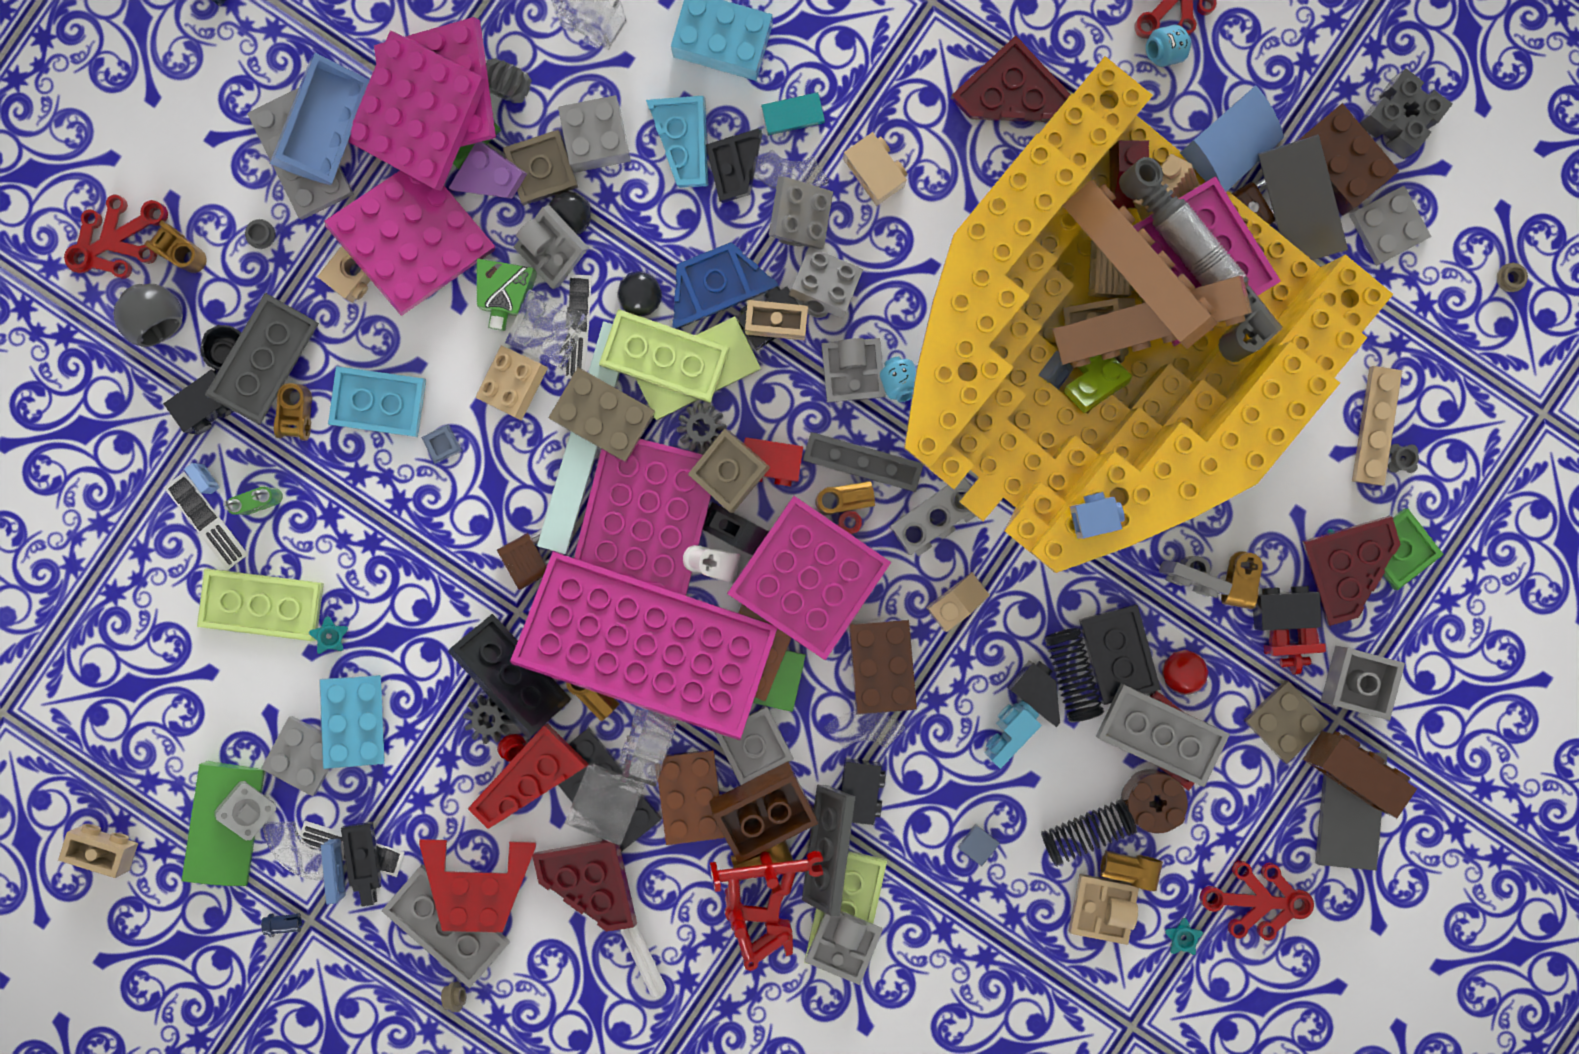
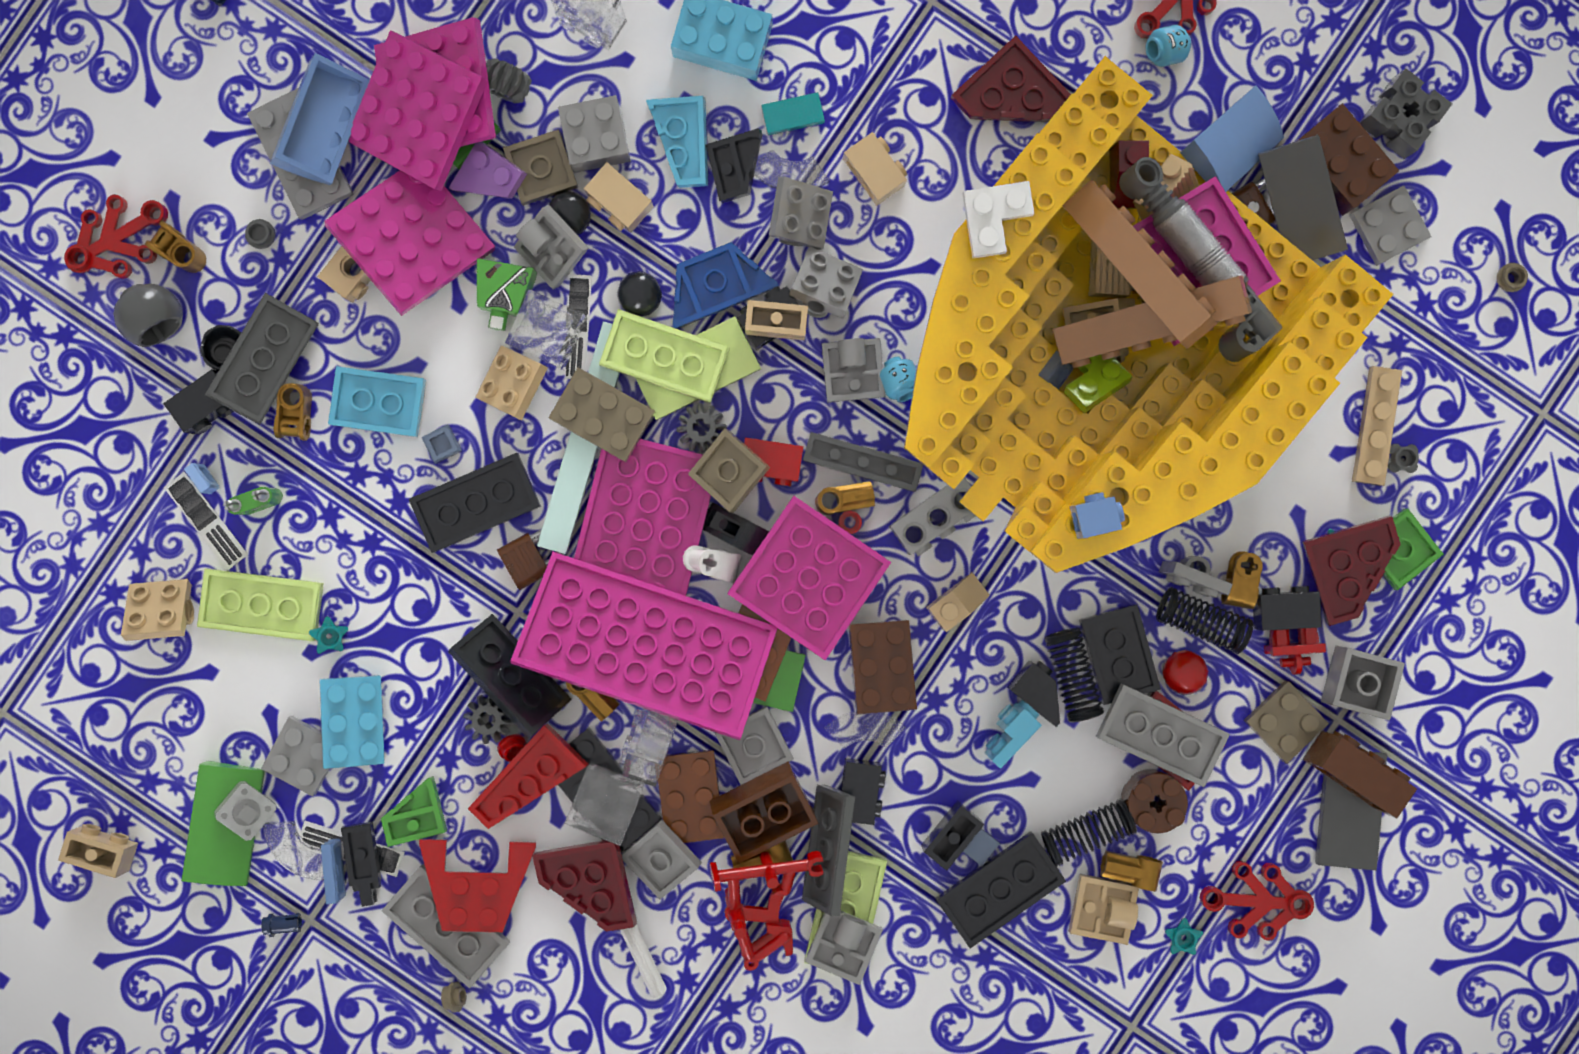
(157, 610): none -> tan plate
(415, 816): none -> bright green wing
(474, 502): none -> black plate
(618, 198): none -> tan brick
(661, 859): none -> light grey plate
(952, 835): none -> black brick
(988, 208): none -> white plate
(1000, 889): none -> black plate
(1172, 608): none -> black piece

